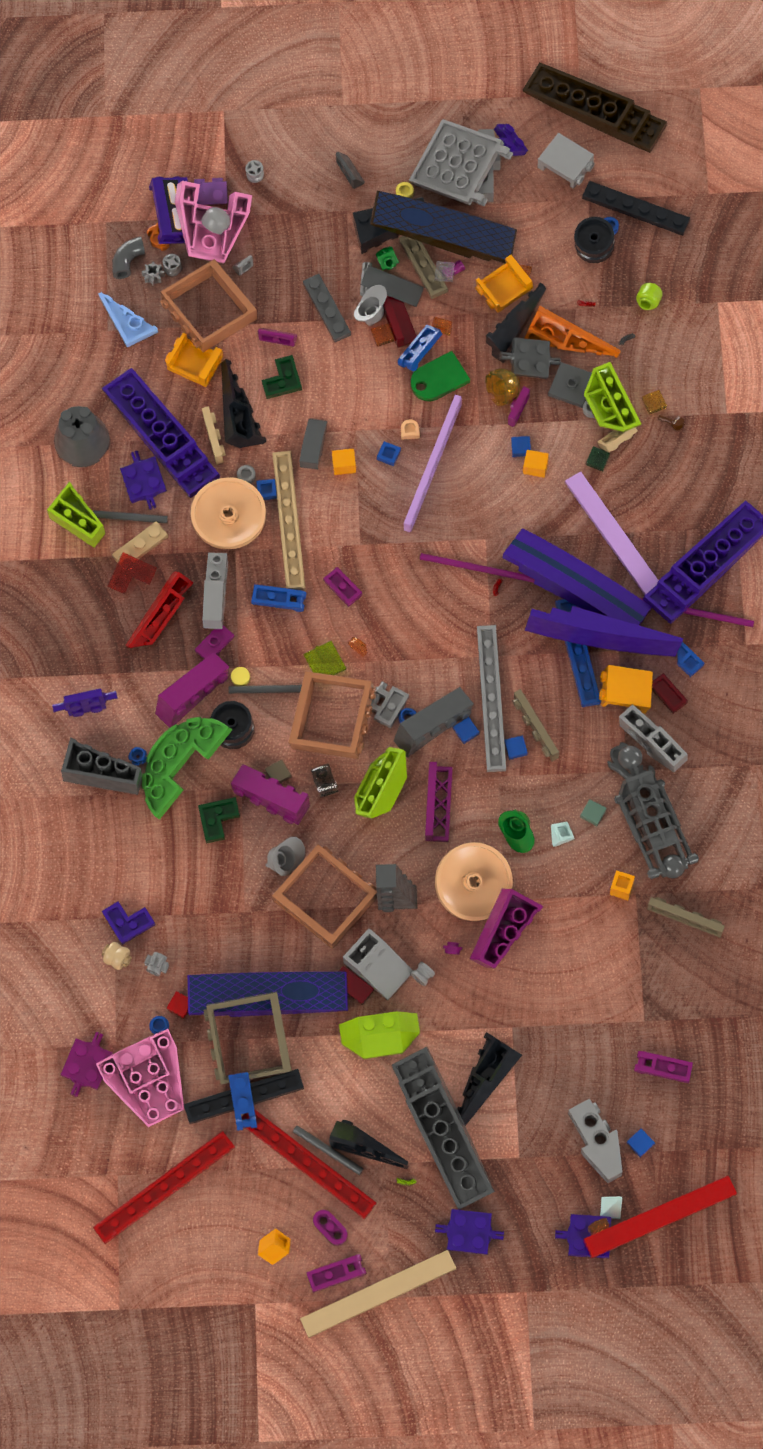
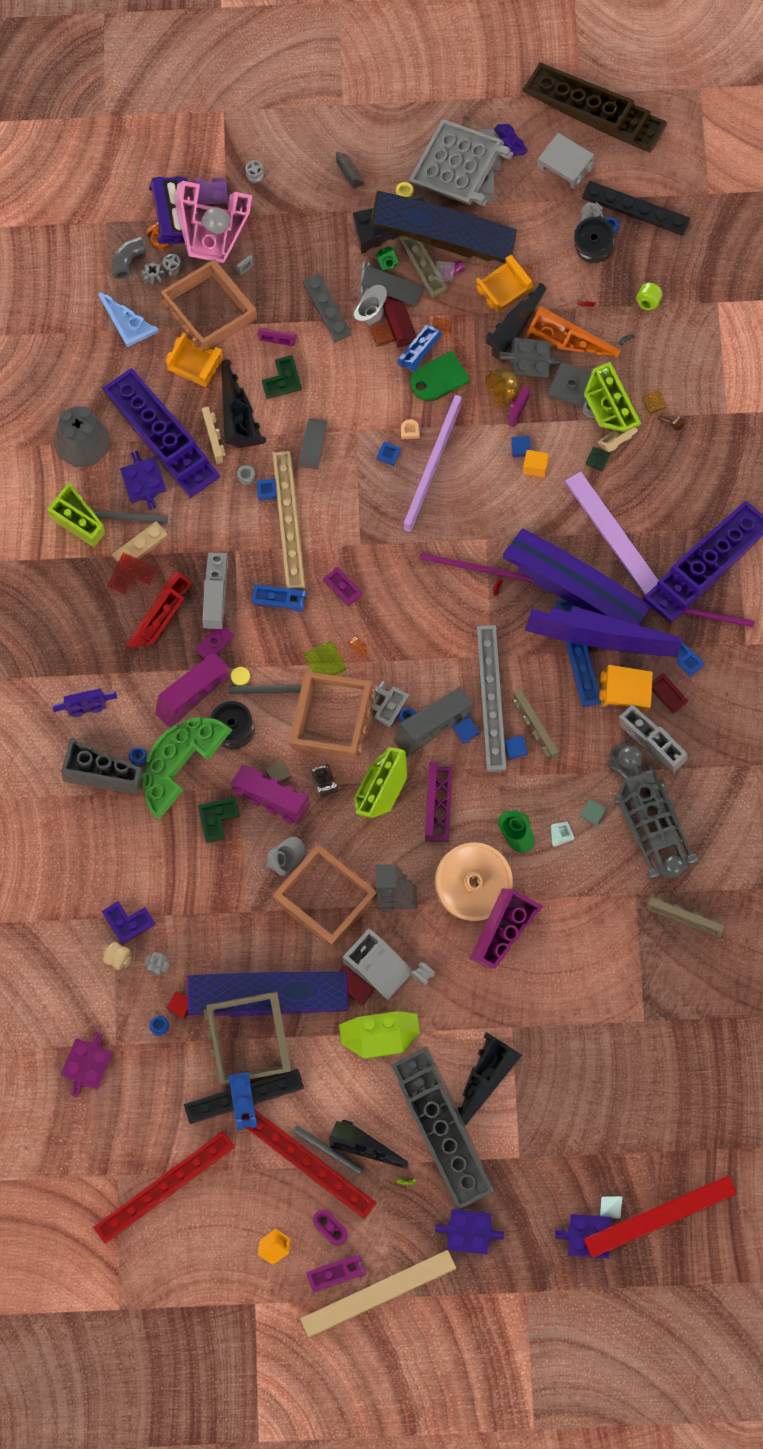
(146, 1077): bright pink wedge -> none
(228, 513): light nougat dish -> none
(344, 461): light orange panel -> none
(452, 948): magenta plate -> none
(591, 210): none -> light grey gear
(598, 1226): clear orange tile -> none
(602, 1157): light grey brick -> none
(622, 885): light orange panel -> none
(640, 1143): blue tile -> none
(664, 1067): magenta plate -> none

